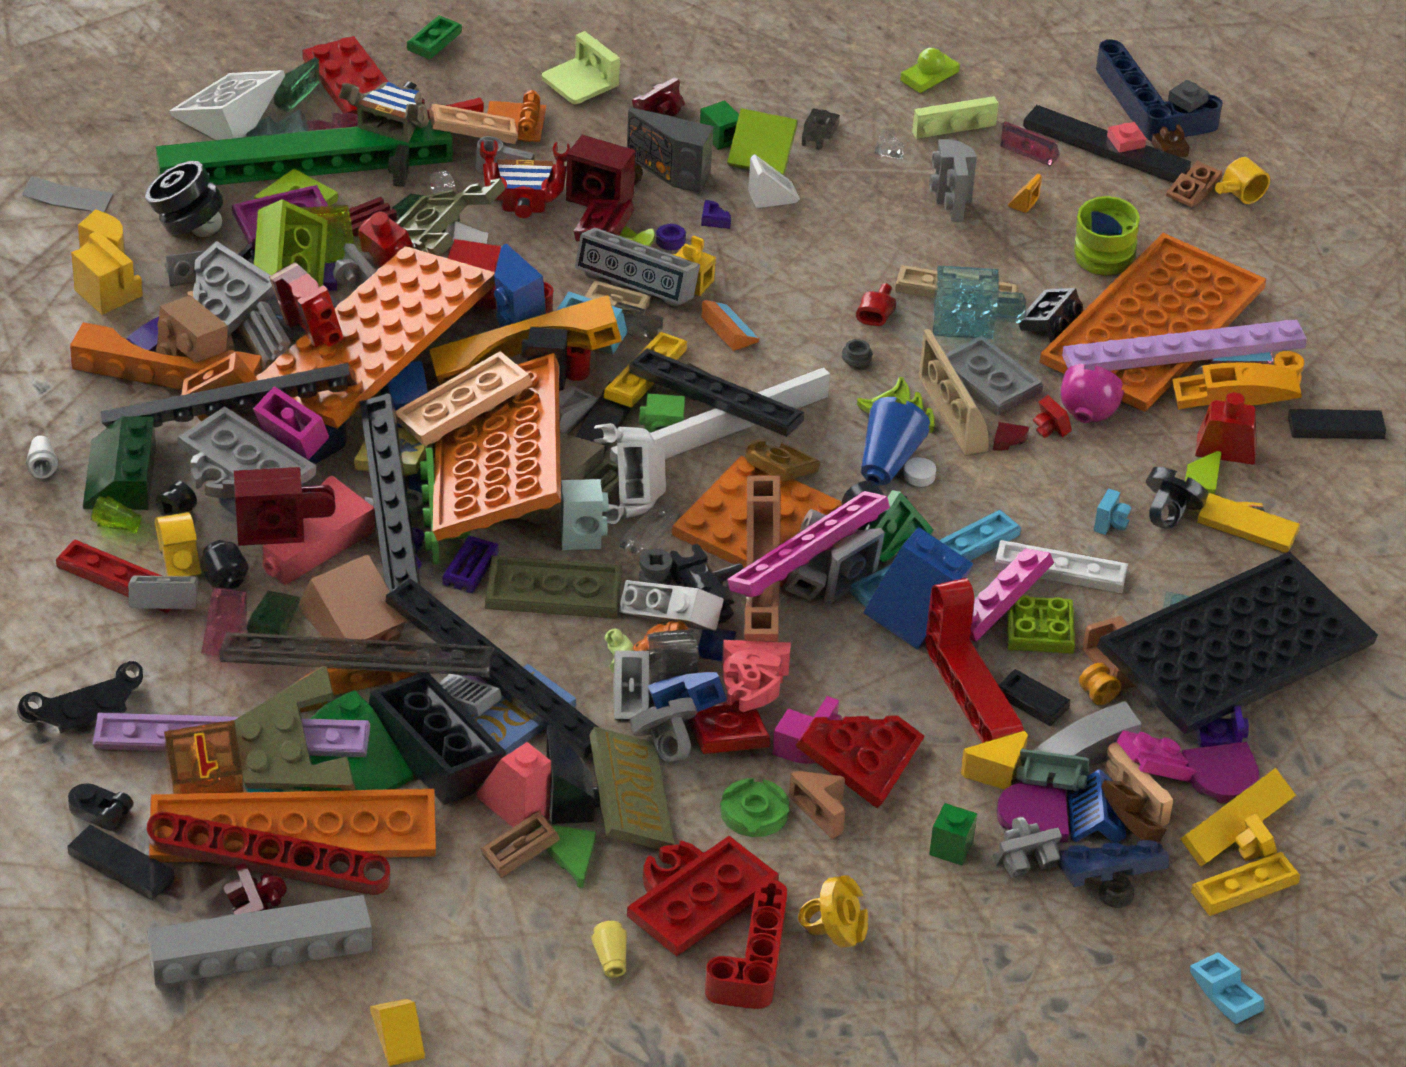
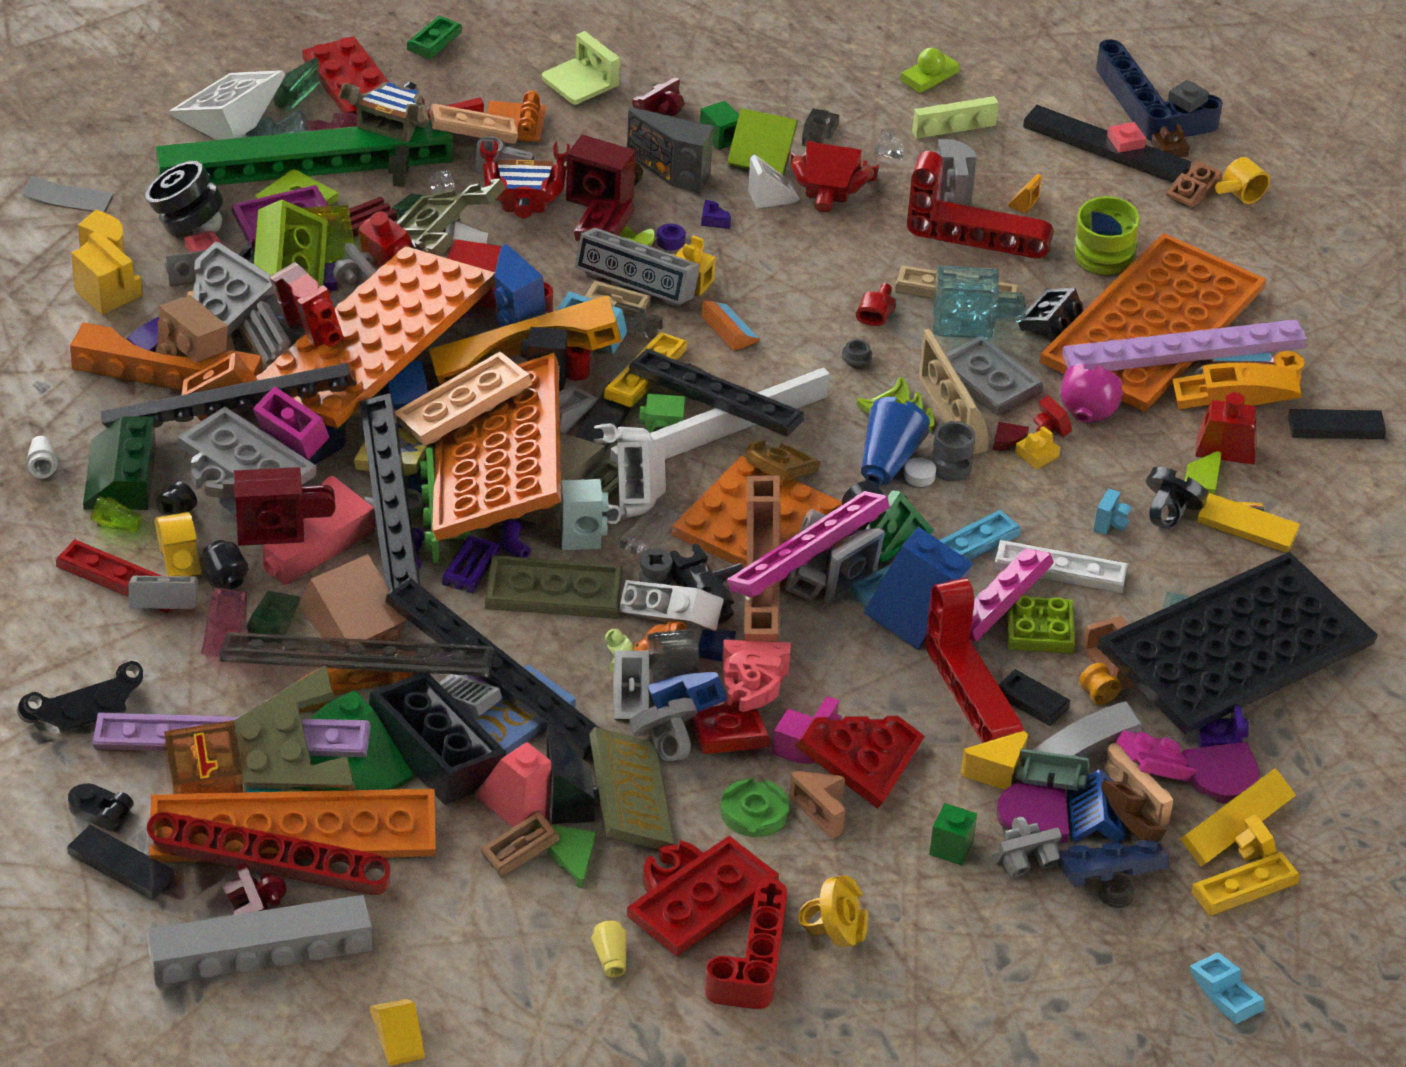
(201, 241): none -> coral tile
(509, 539): none -> dark purple arm
(831, 173): none -> red torso
(953, 450): none -> dark grey wheel
(967, 224): none -> red beam
(1029, 144): clear pink slope -> none
(1038, 448): none -> yellow tile

